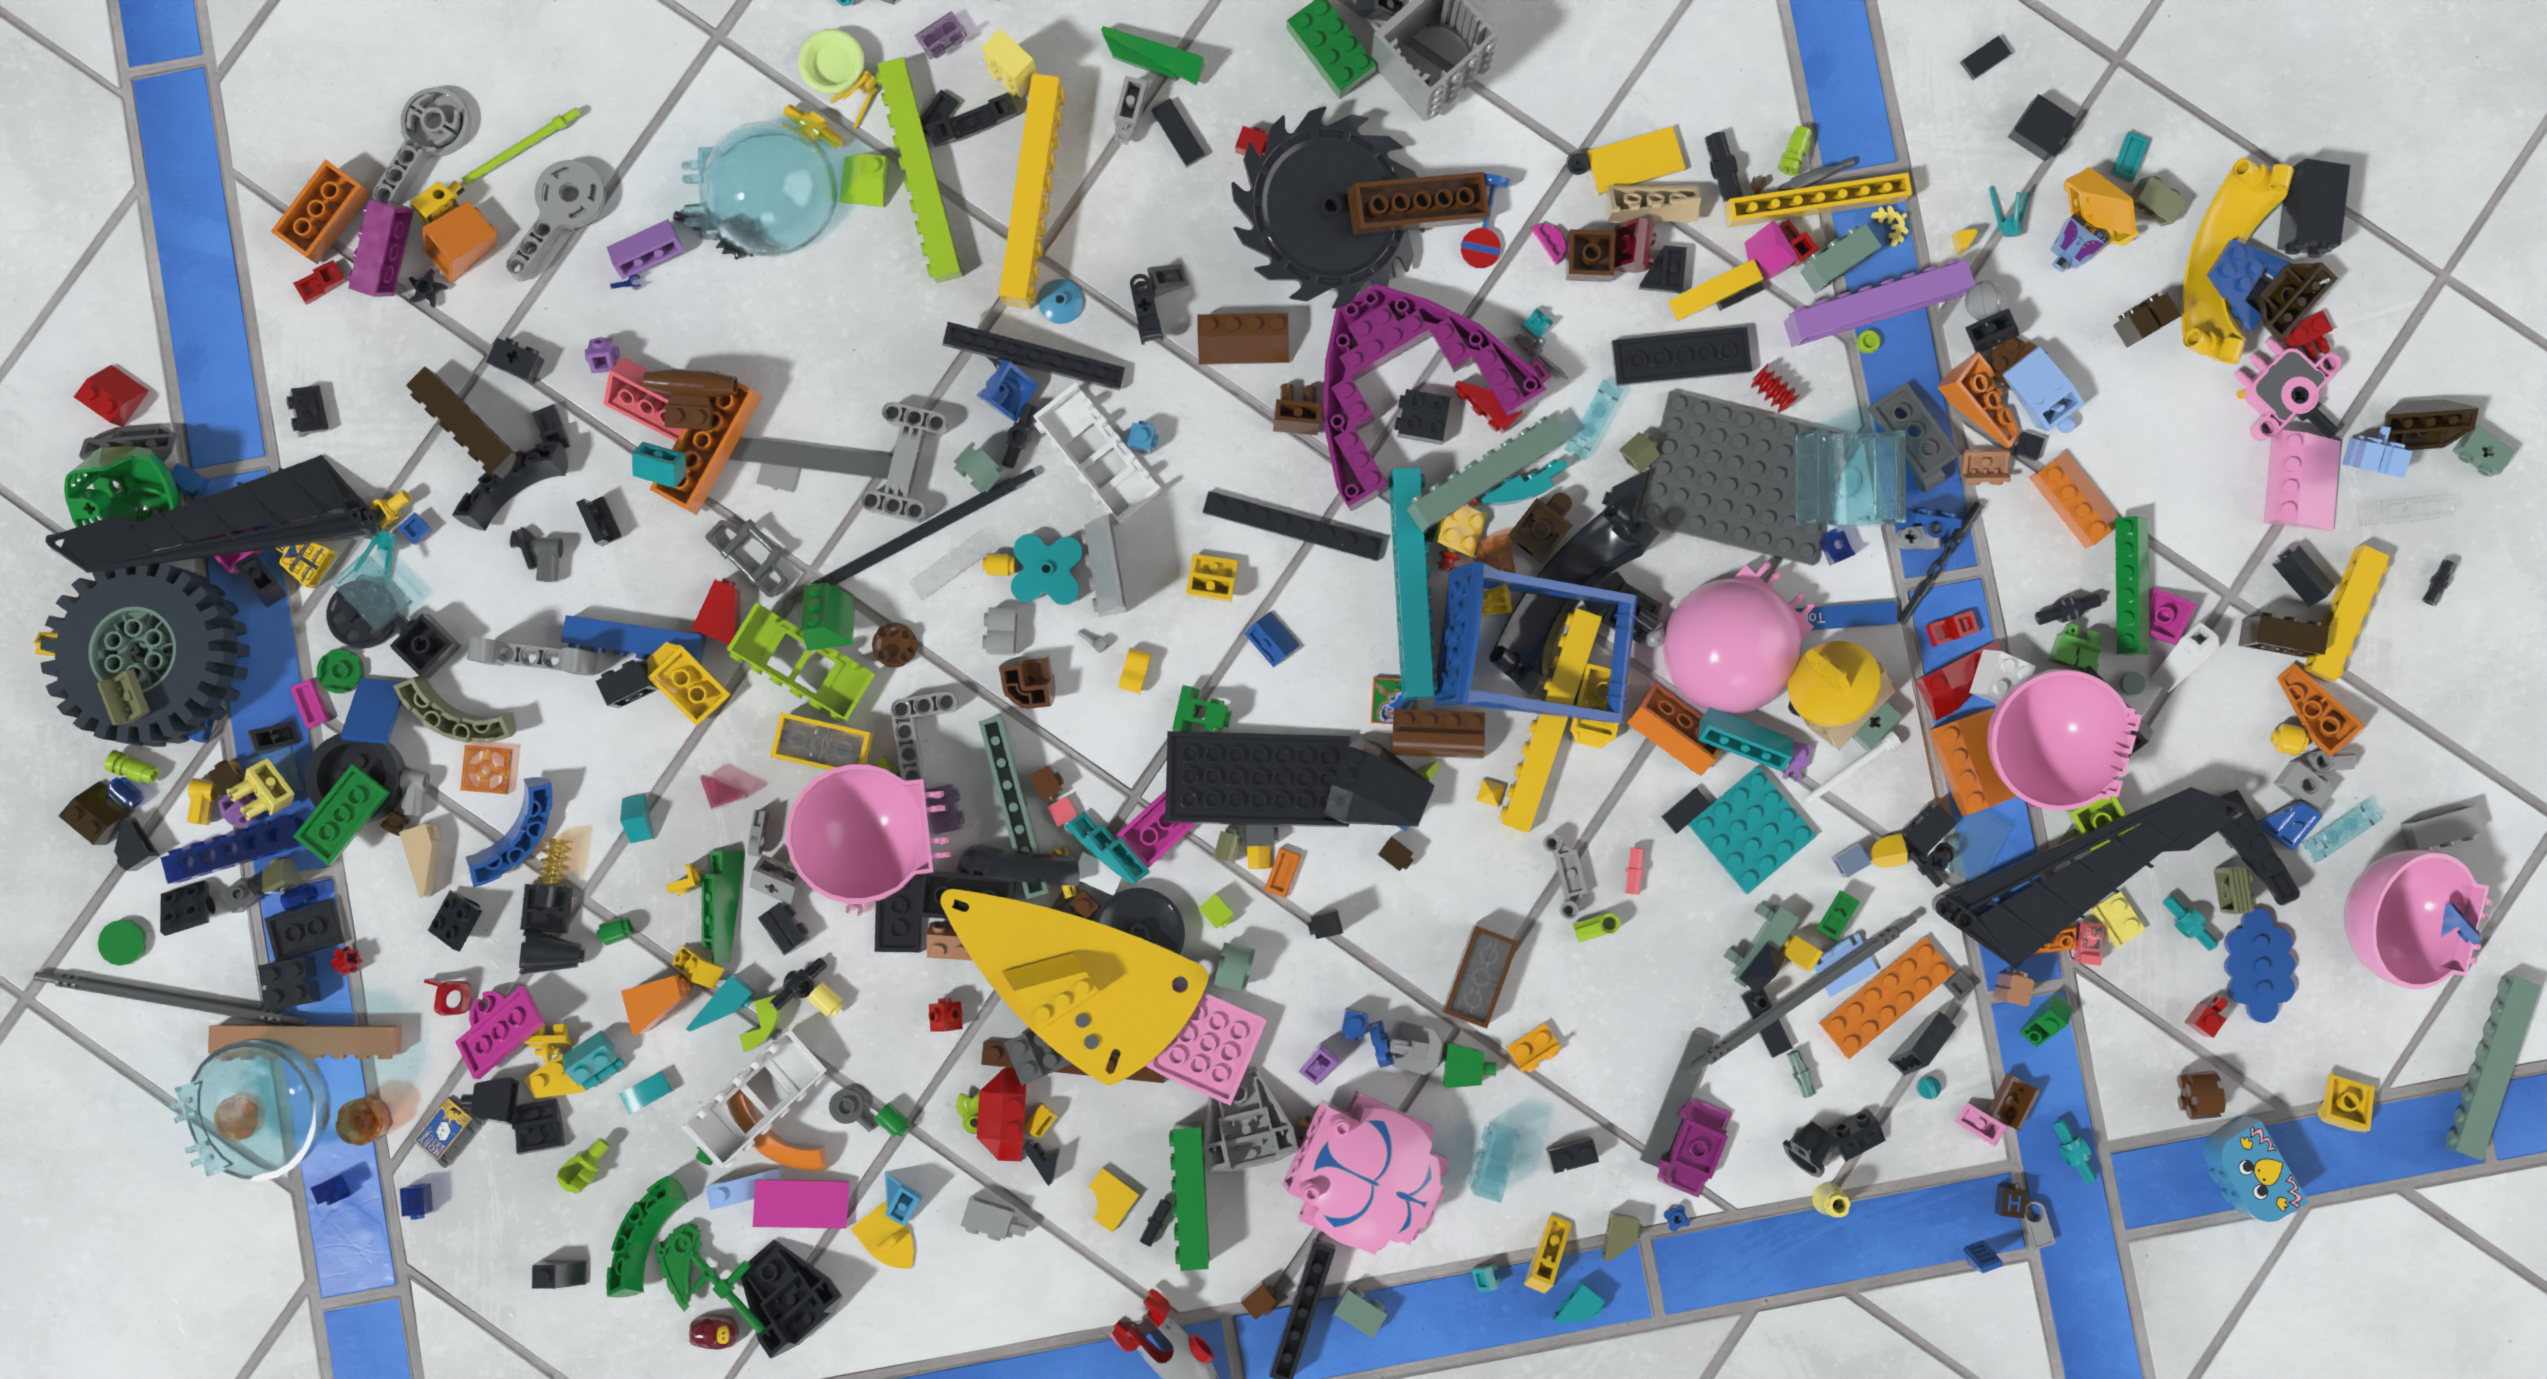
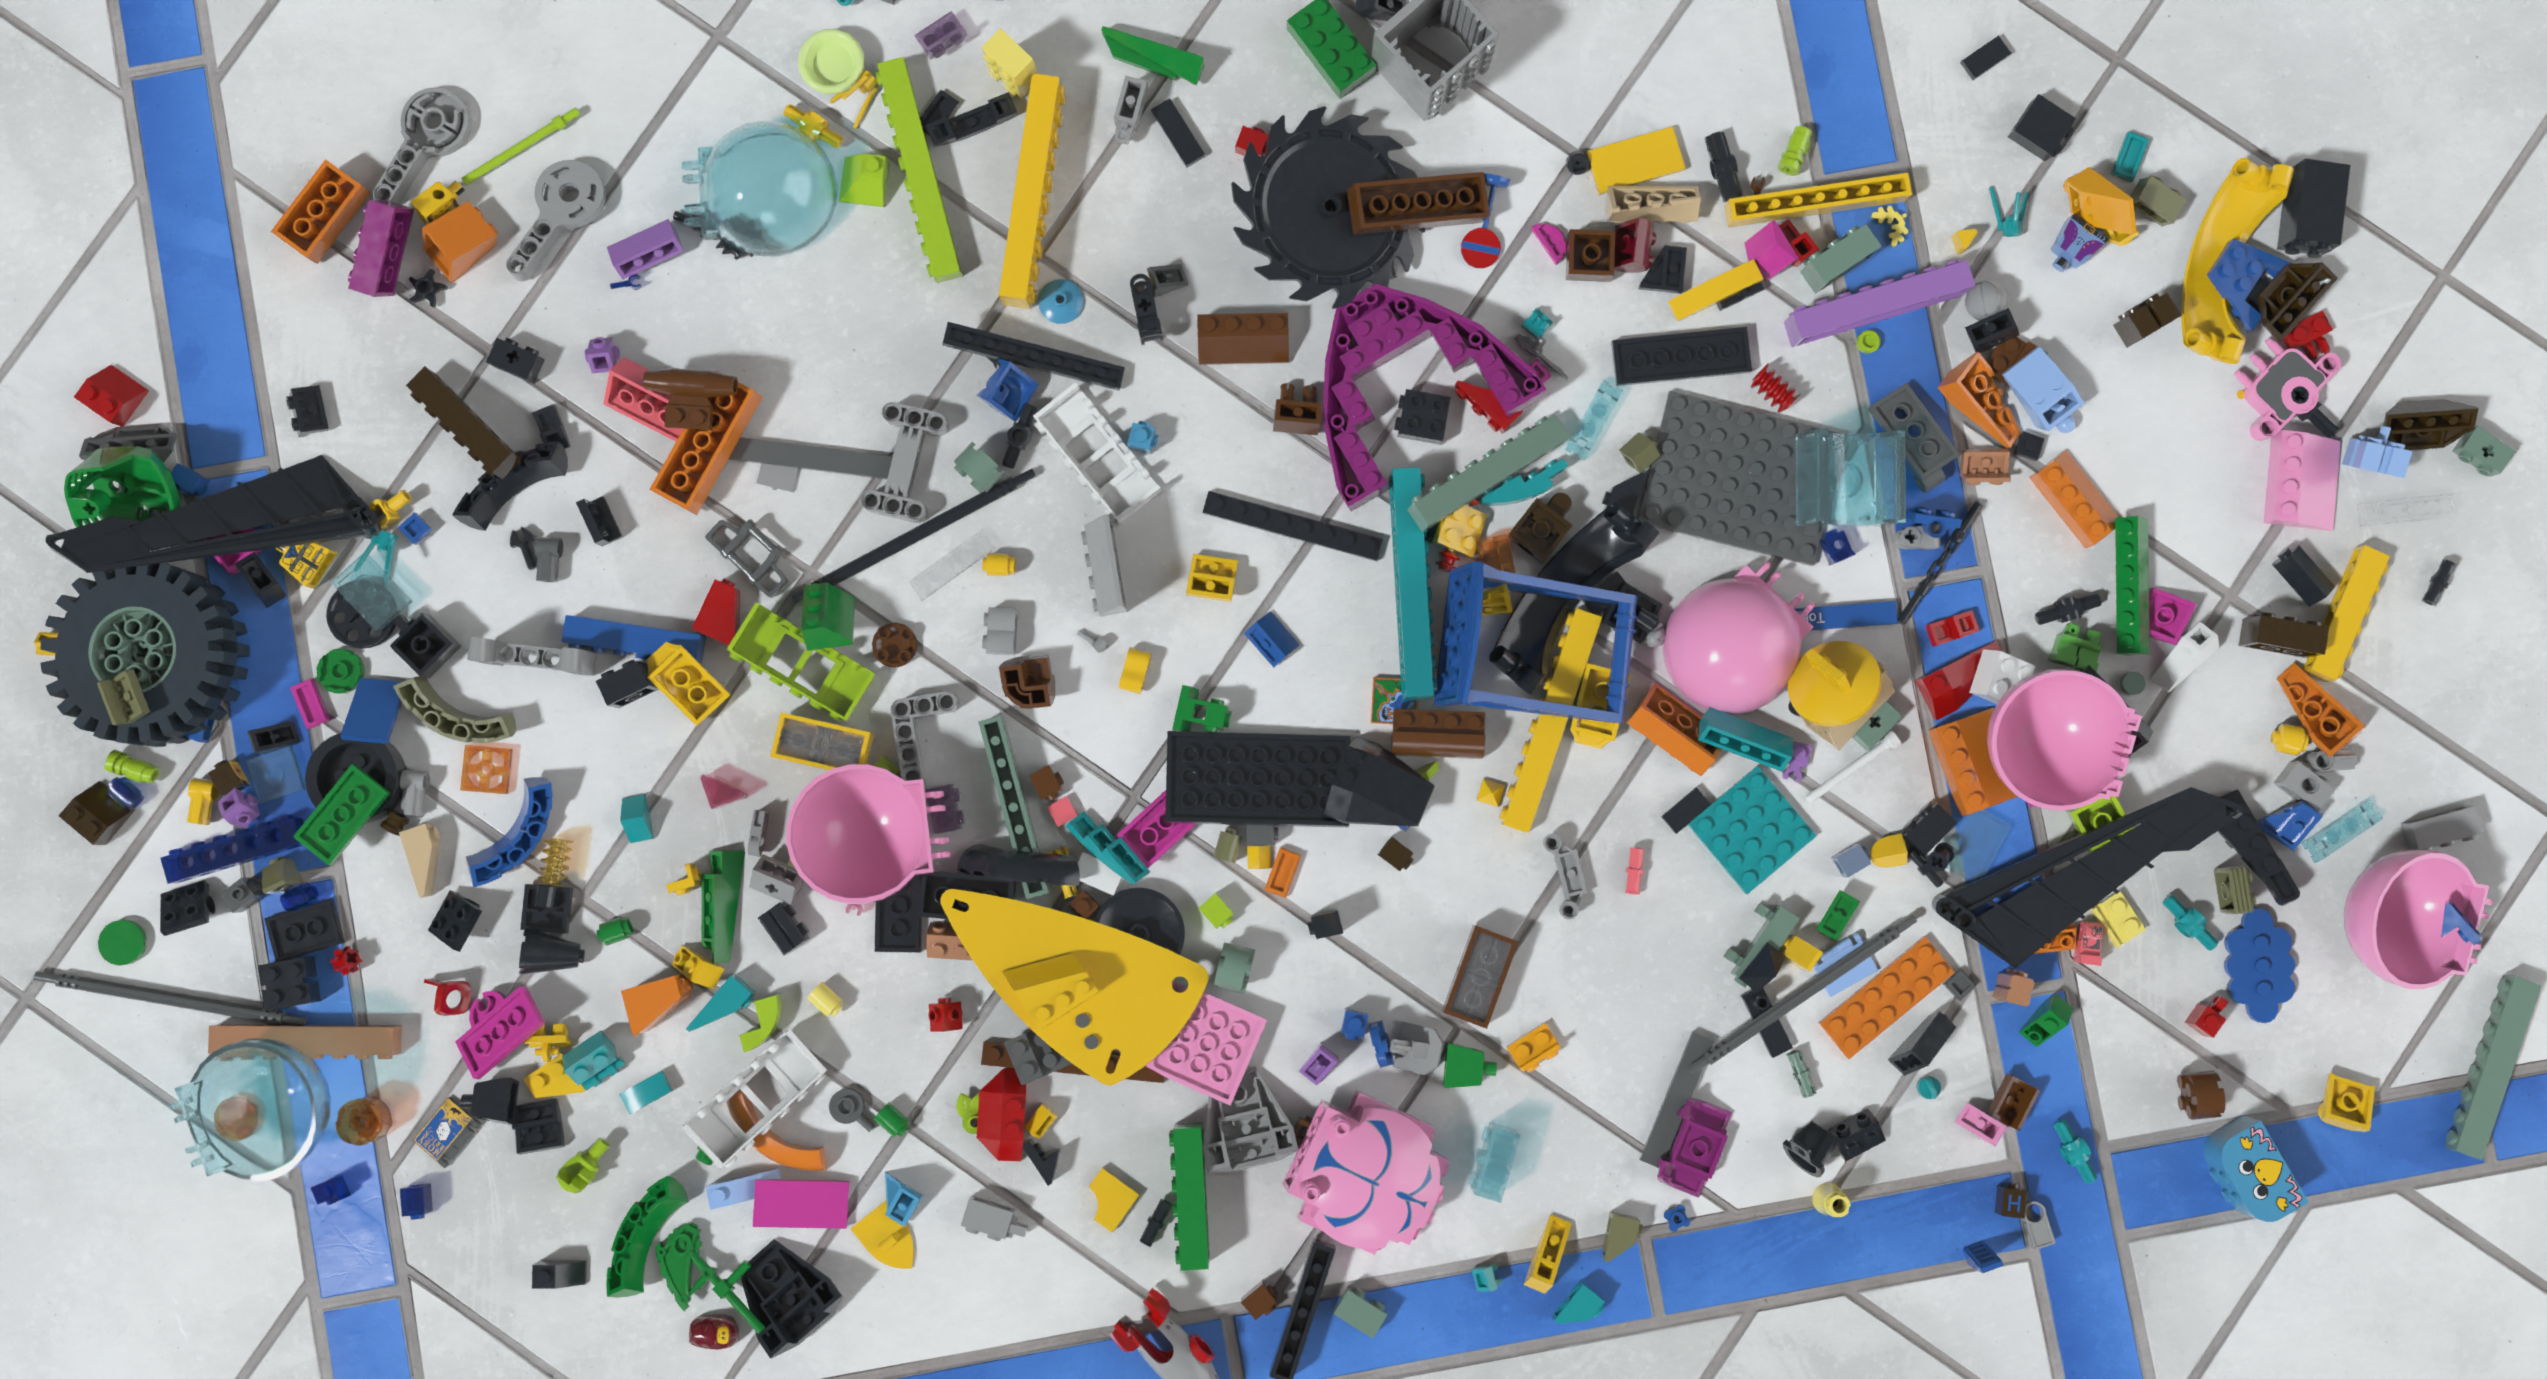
(133, 846): black slope -> none
(267, 785): light yellow brick -> none
(320, 282): red slope -> none
(658, 464): teal brick -> none
(798, 984): black axle -> none
(1058, 583): teal plant -> none
(1572, 1155): black brick -> none
(1594, 927): lime piece -> none
(1814, 176): dark grey piece -> none

